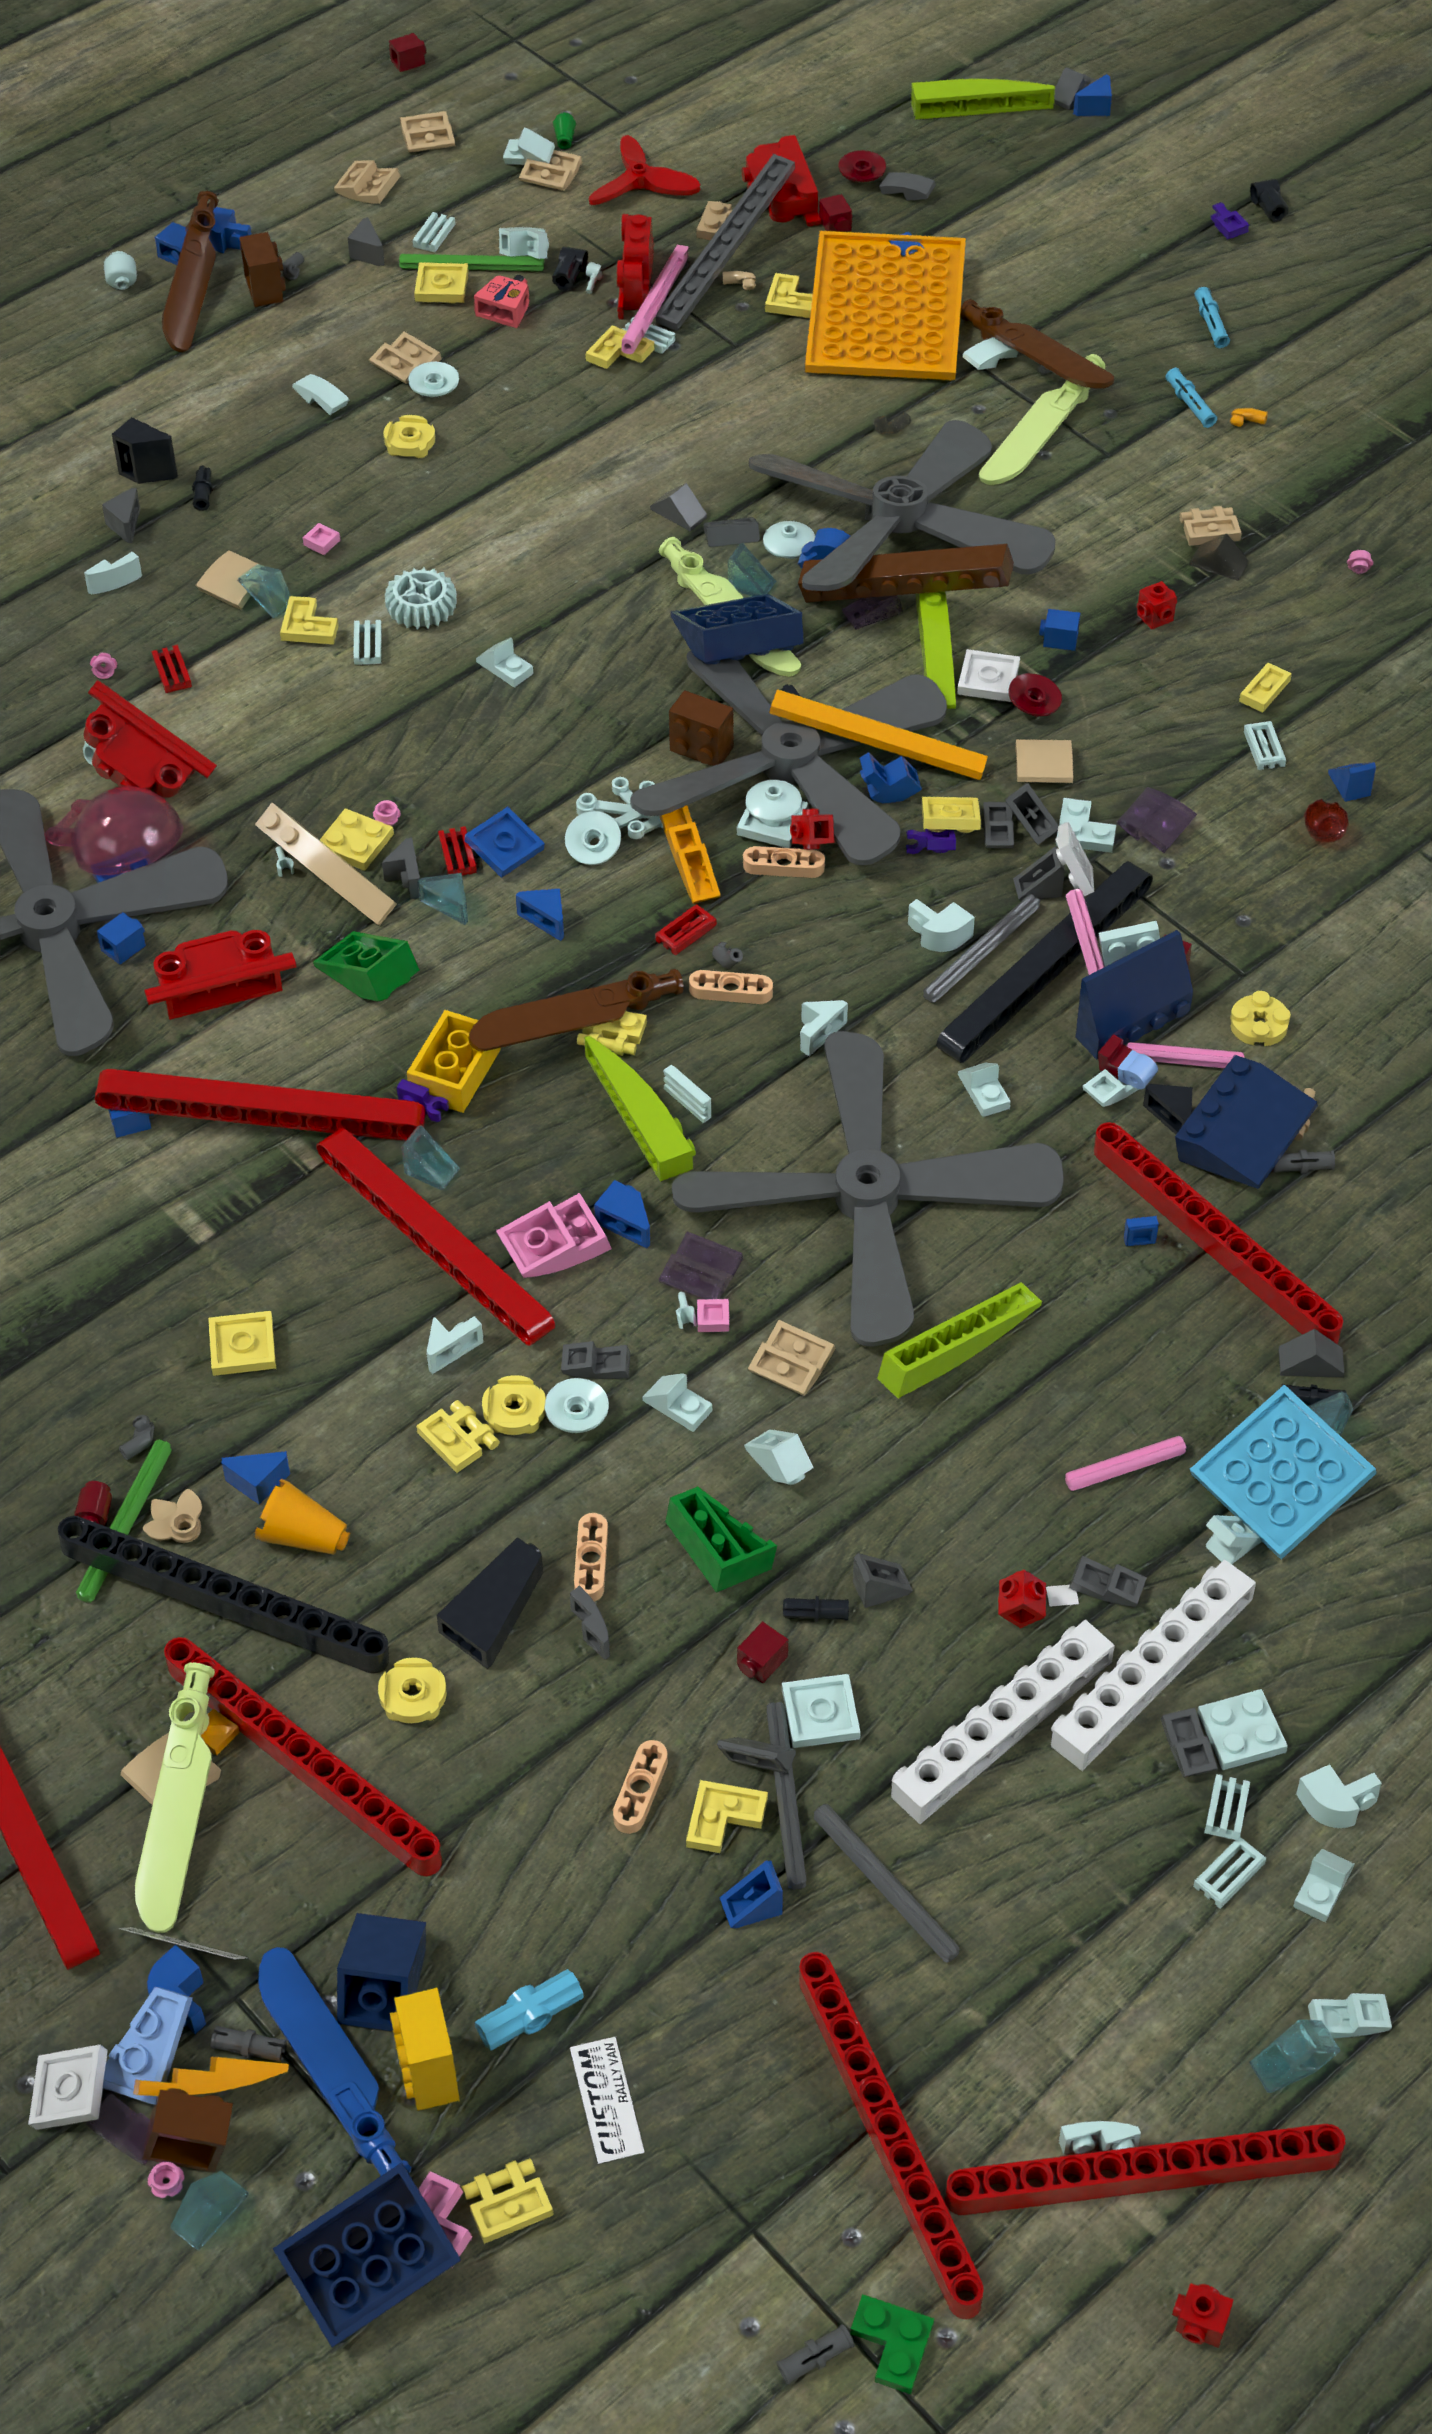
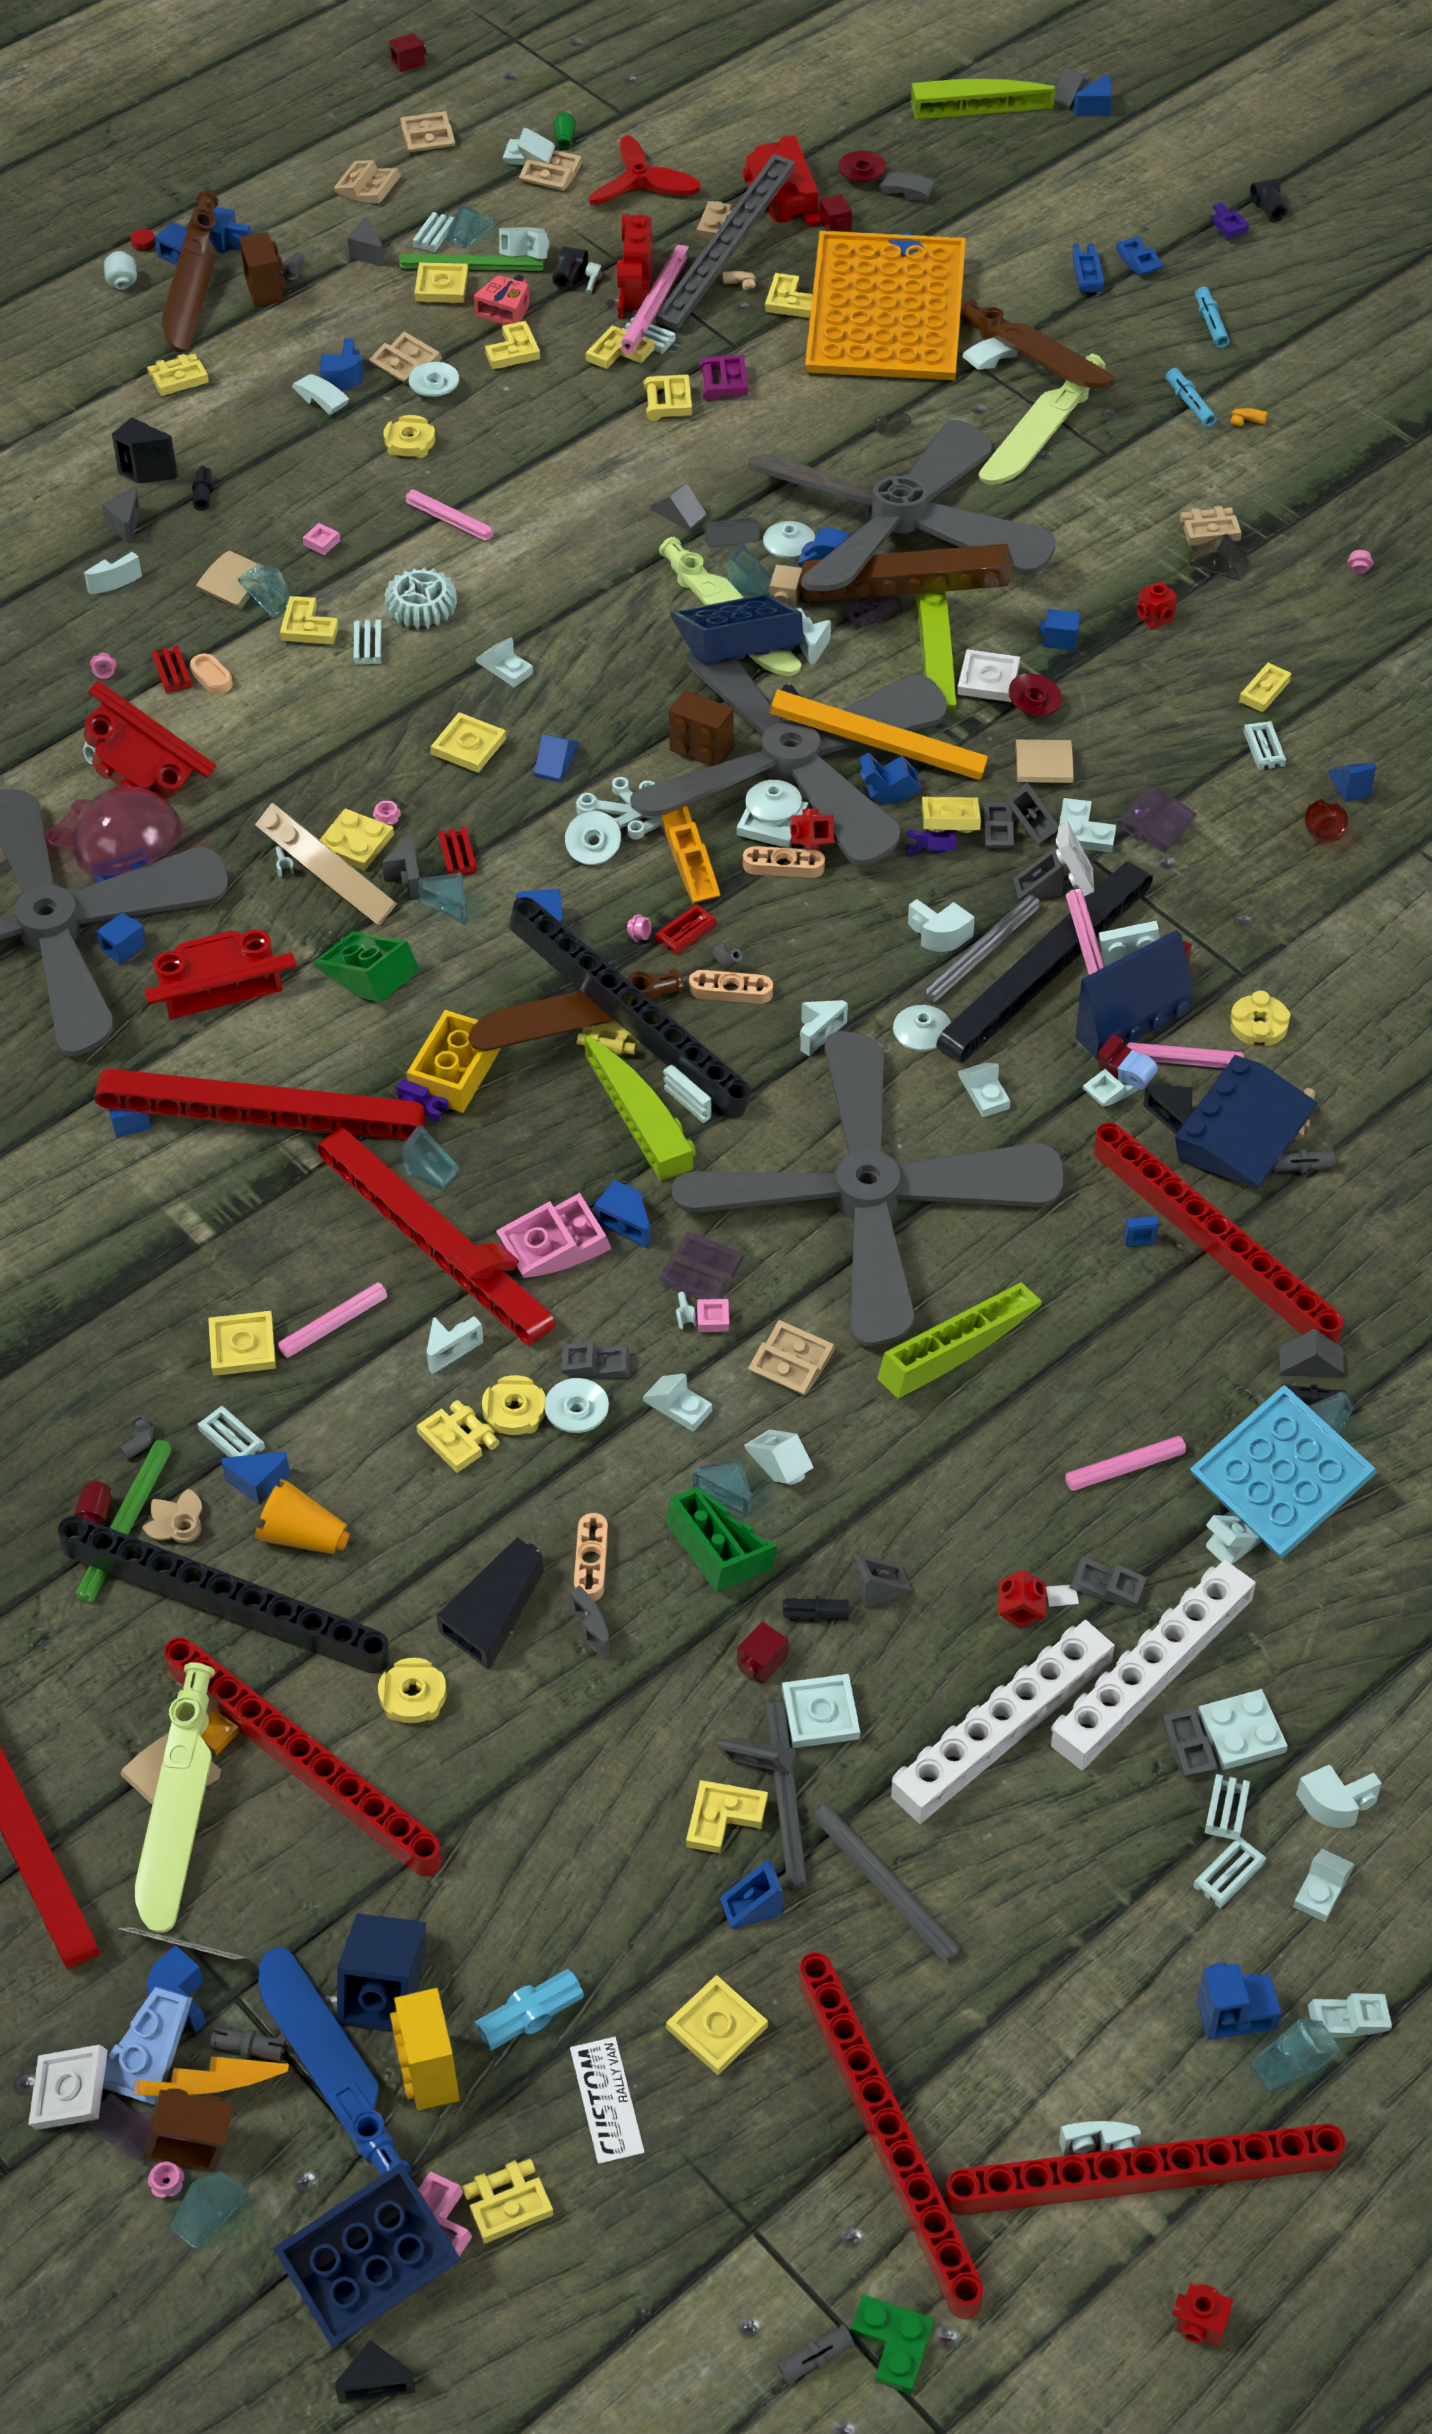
(142, 240): none -> red tile
(178, 374): none -> light yellow plate
(211, 673): none -> light nougat tile
(255, 1442): none -> light aqua tile
(332, 1320): none -> bright pink axle
(343, 370): none -> blue brick
(373, 2376): none -> black slope
(449, 515): none -> bright pink axle
(468, 226): none -> clear light blue slope
(468, 742): none -> light yellow plate
(484, 1259): none -> red slope
(504, 842): blue plate -> none
(518, 348): none -> light yellow plate
(554, 757): none -> blue slope
(628, 1006): none -> black beam
(639, 928): none -> bright pink plate
(642, 1800): light nougat beam -> none
(676, 396): none -> light yellow plate
(717, 2025): none -> light yellow plate
(726, 1484): none -> clear light blue slope
(732, 376): none -> magenta plate
(785, 584): none -> tan brick
(815, 637): none -> light aqua slope
(920, 1027): none -> light aqua dish
(1087, 269): none -> blue hinge
(1138, 257): none -> blue slope
(1235, 2002): none -> blue brick

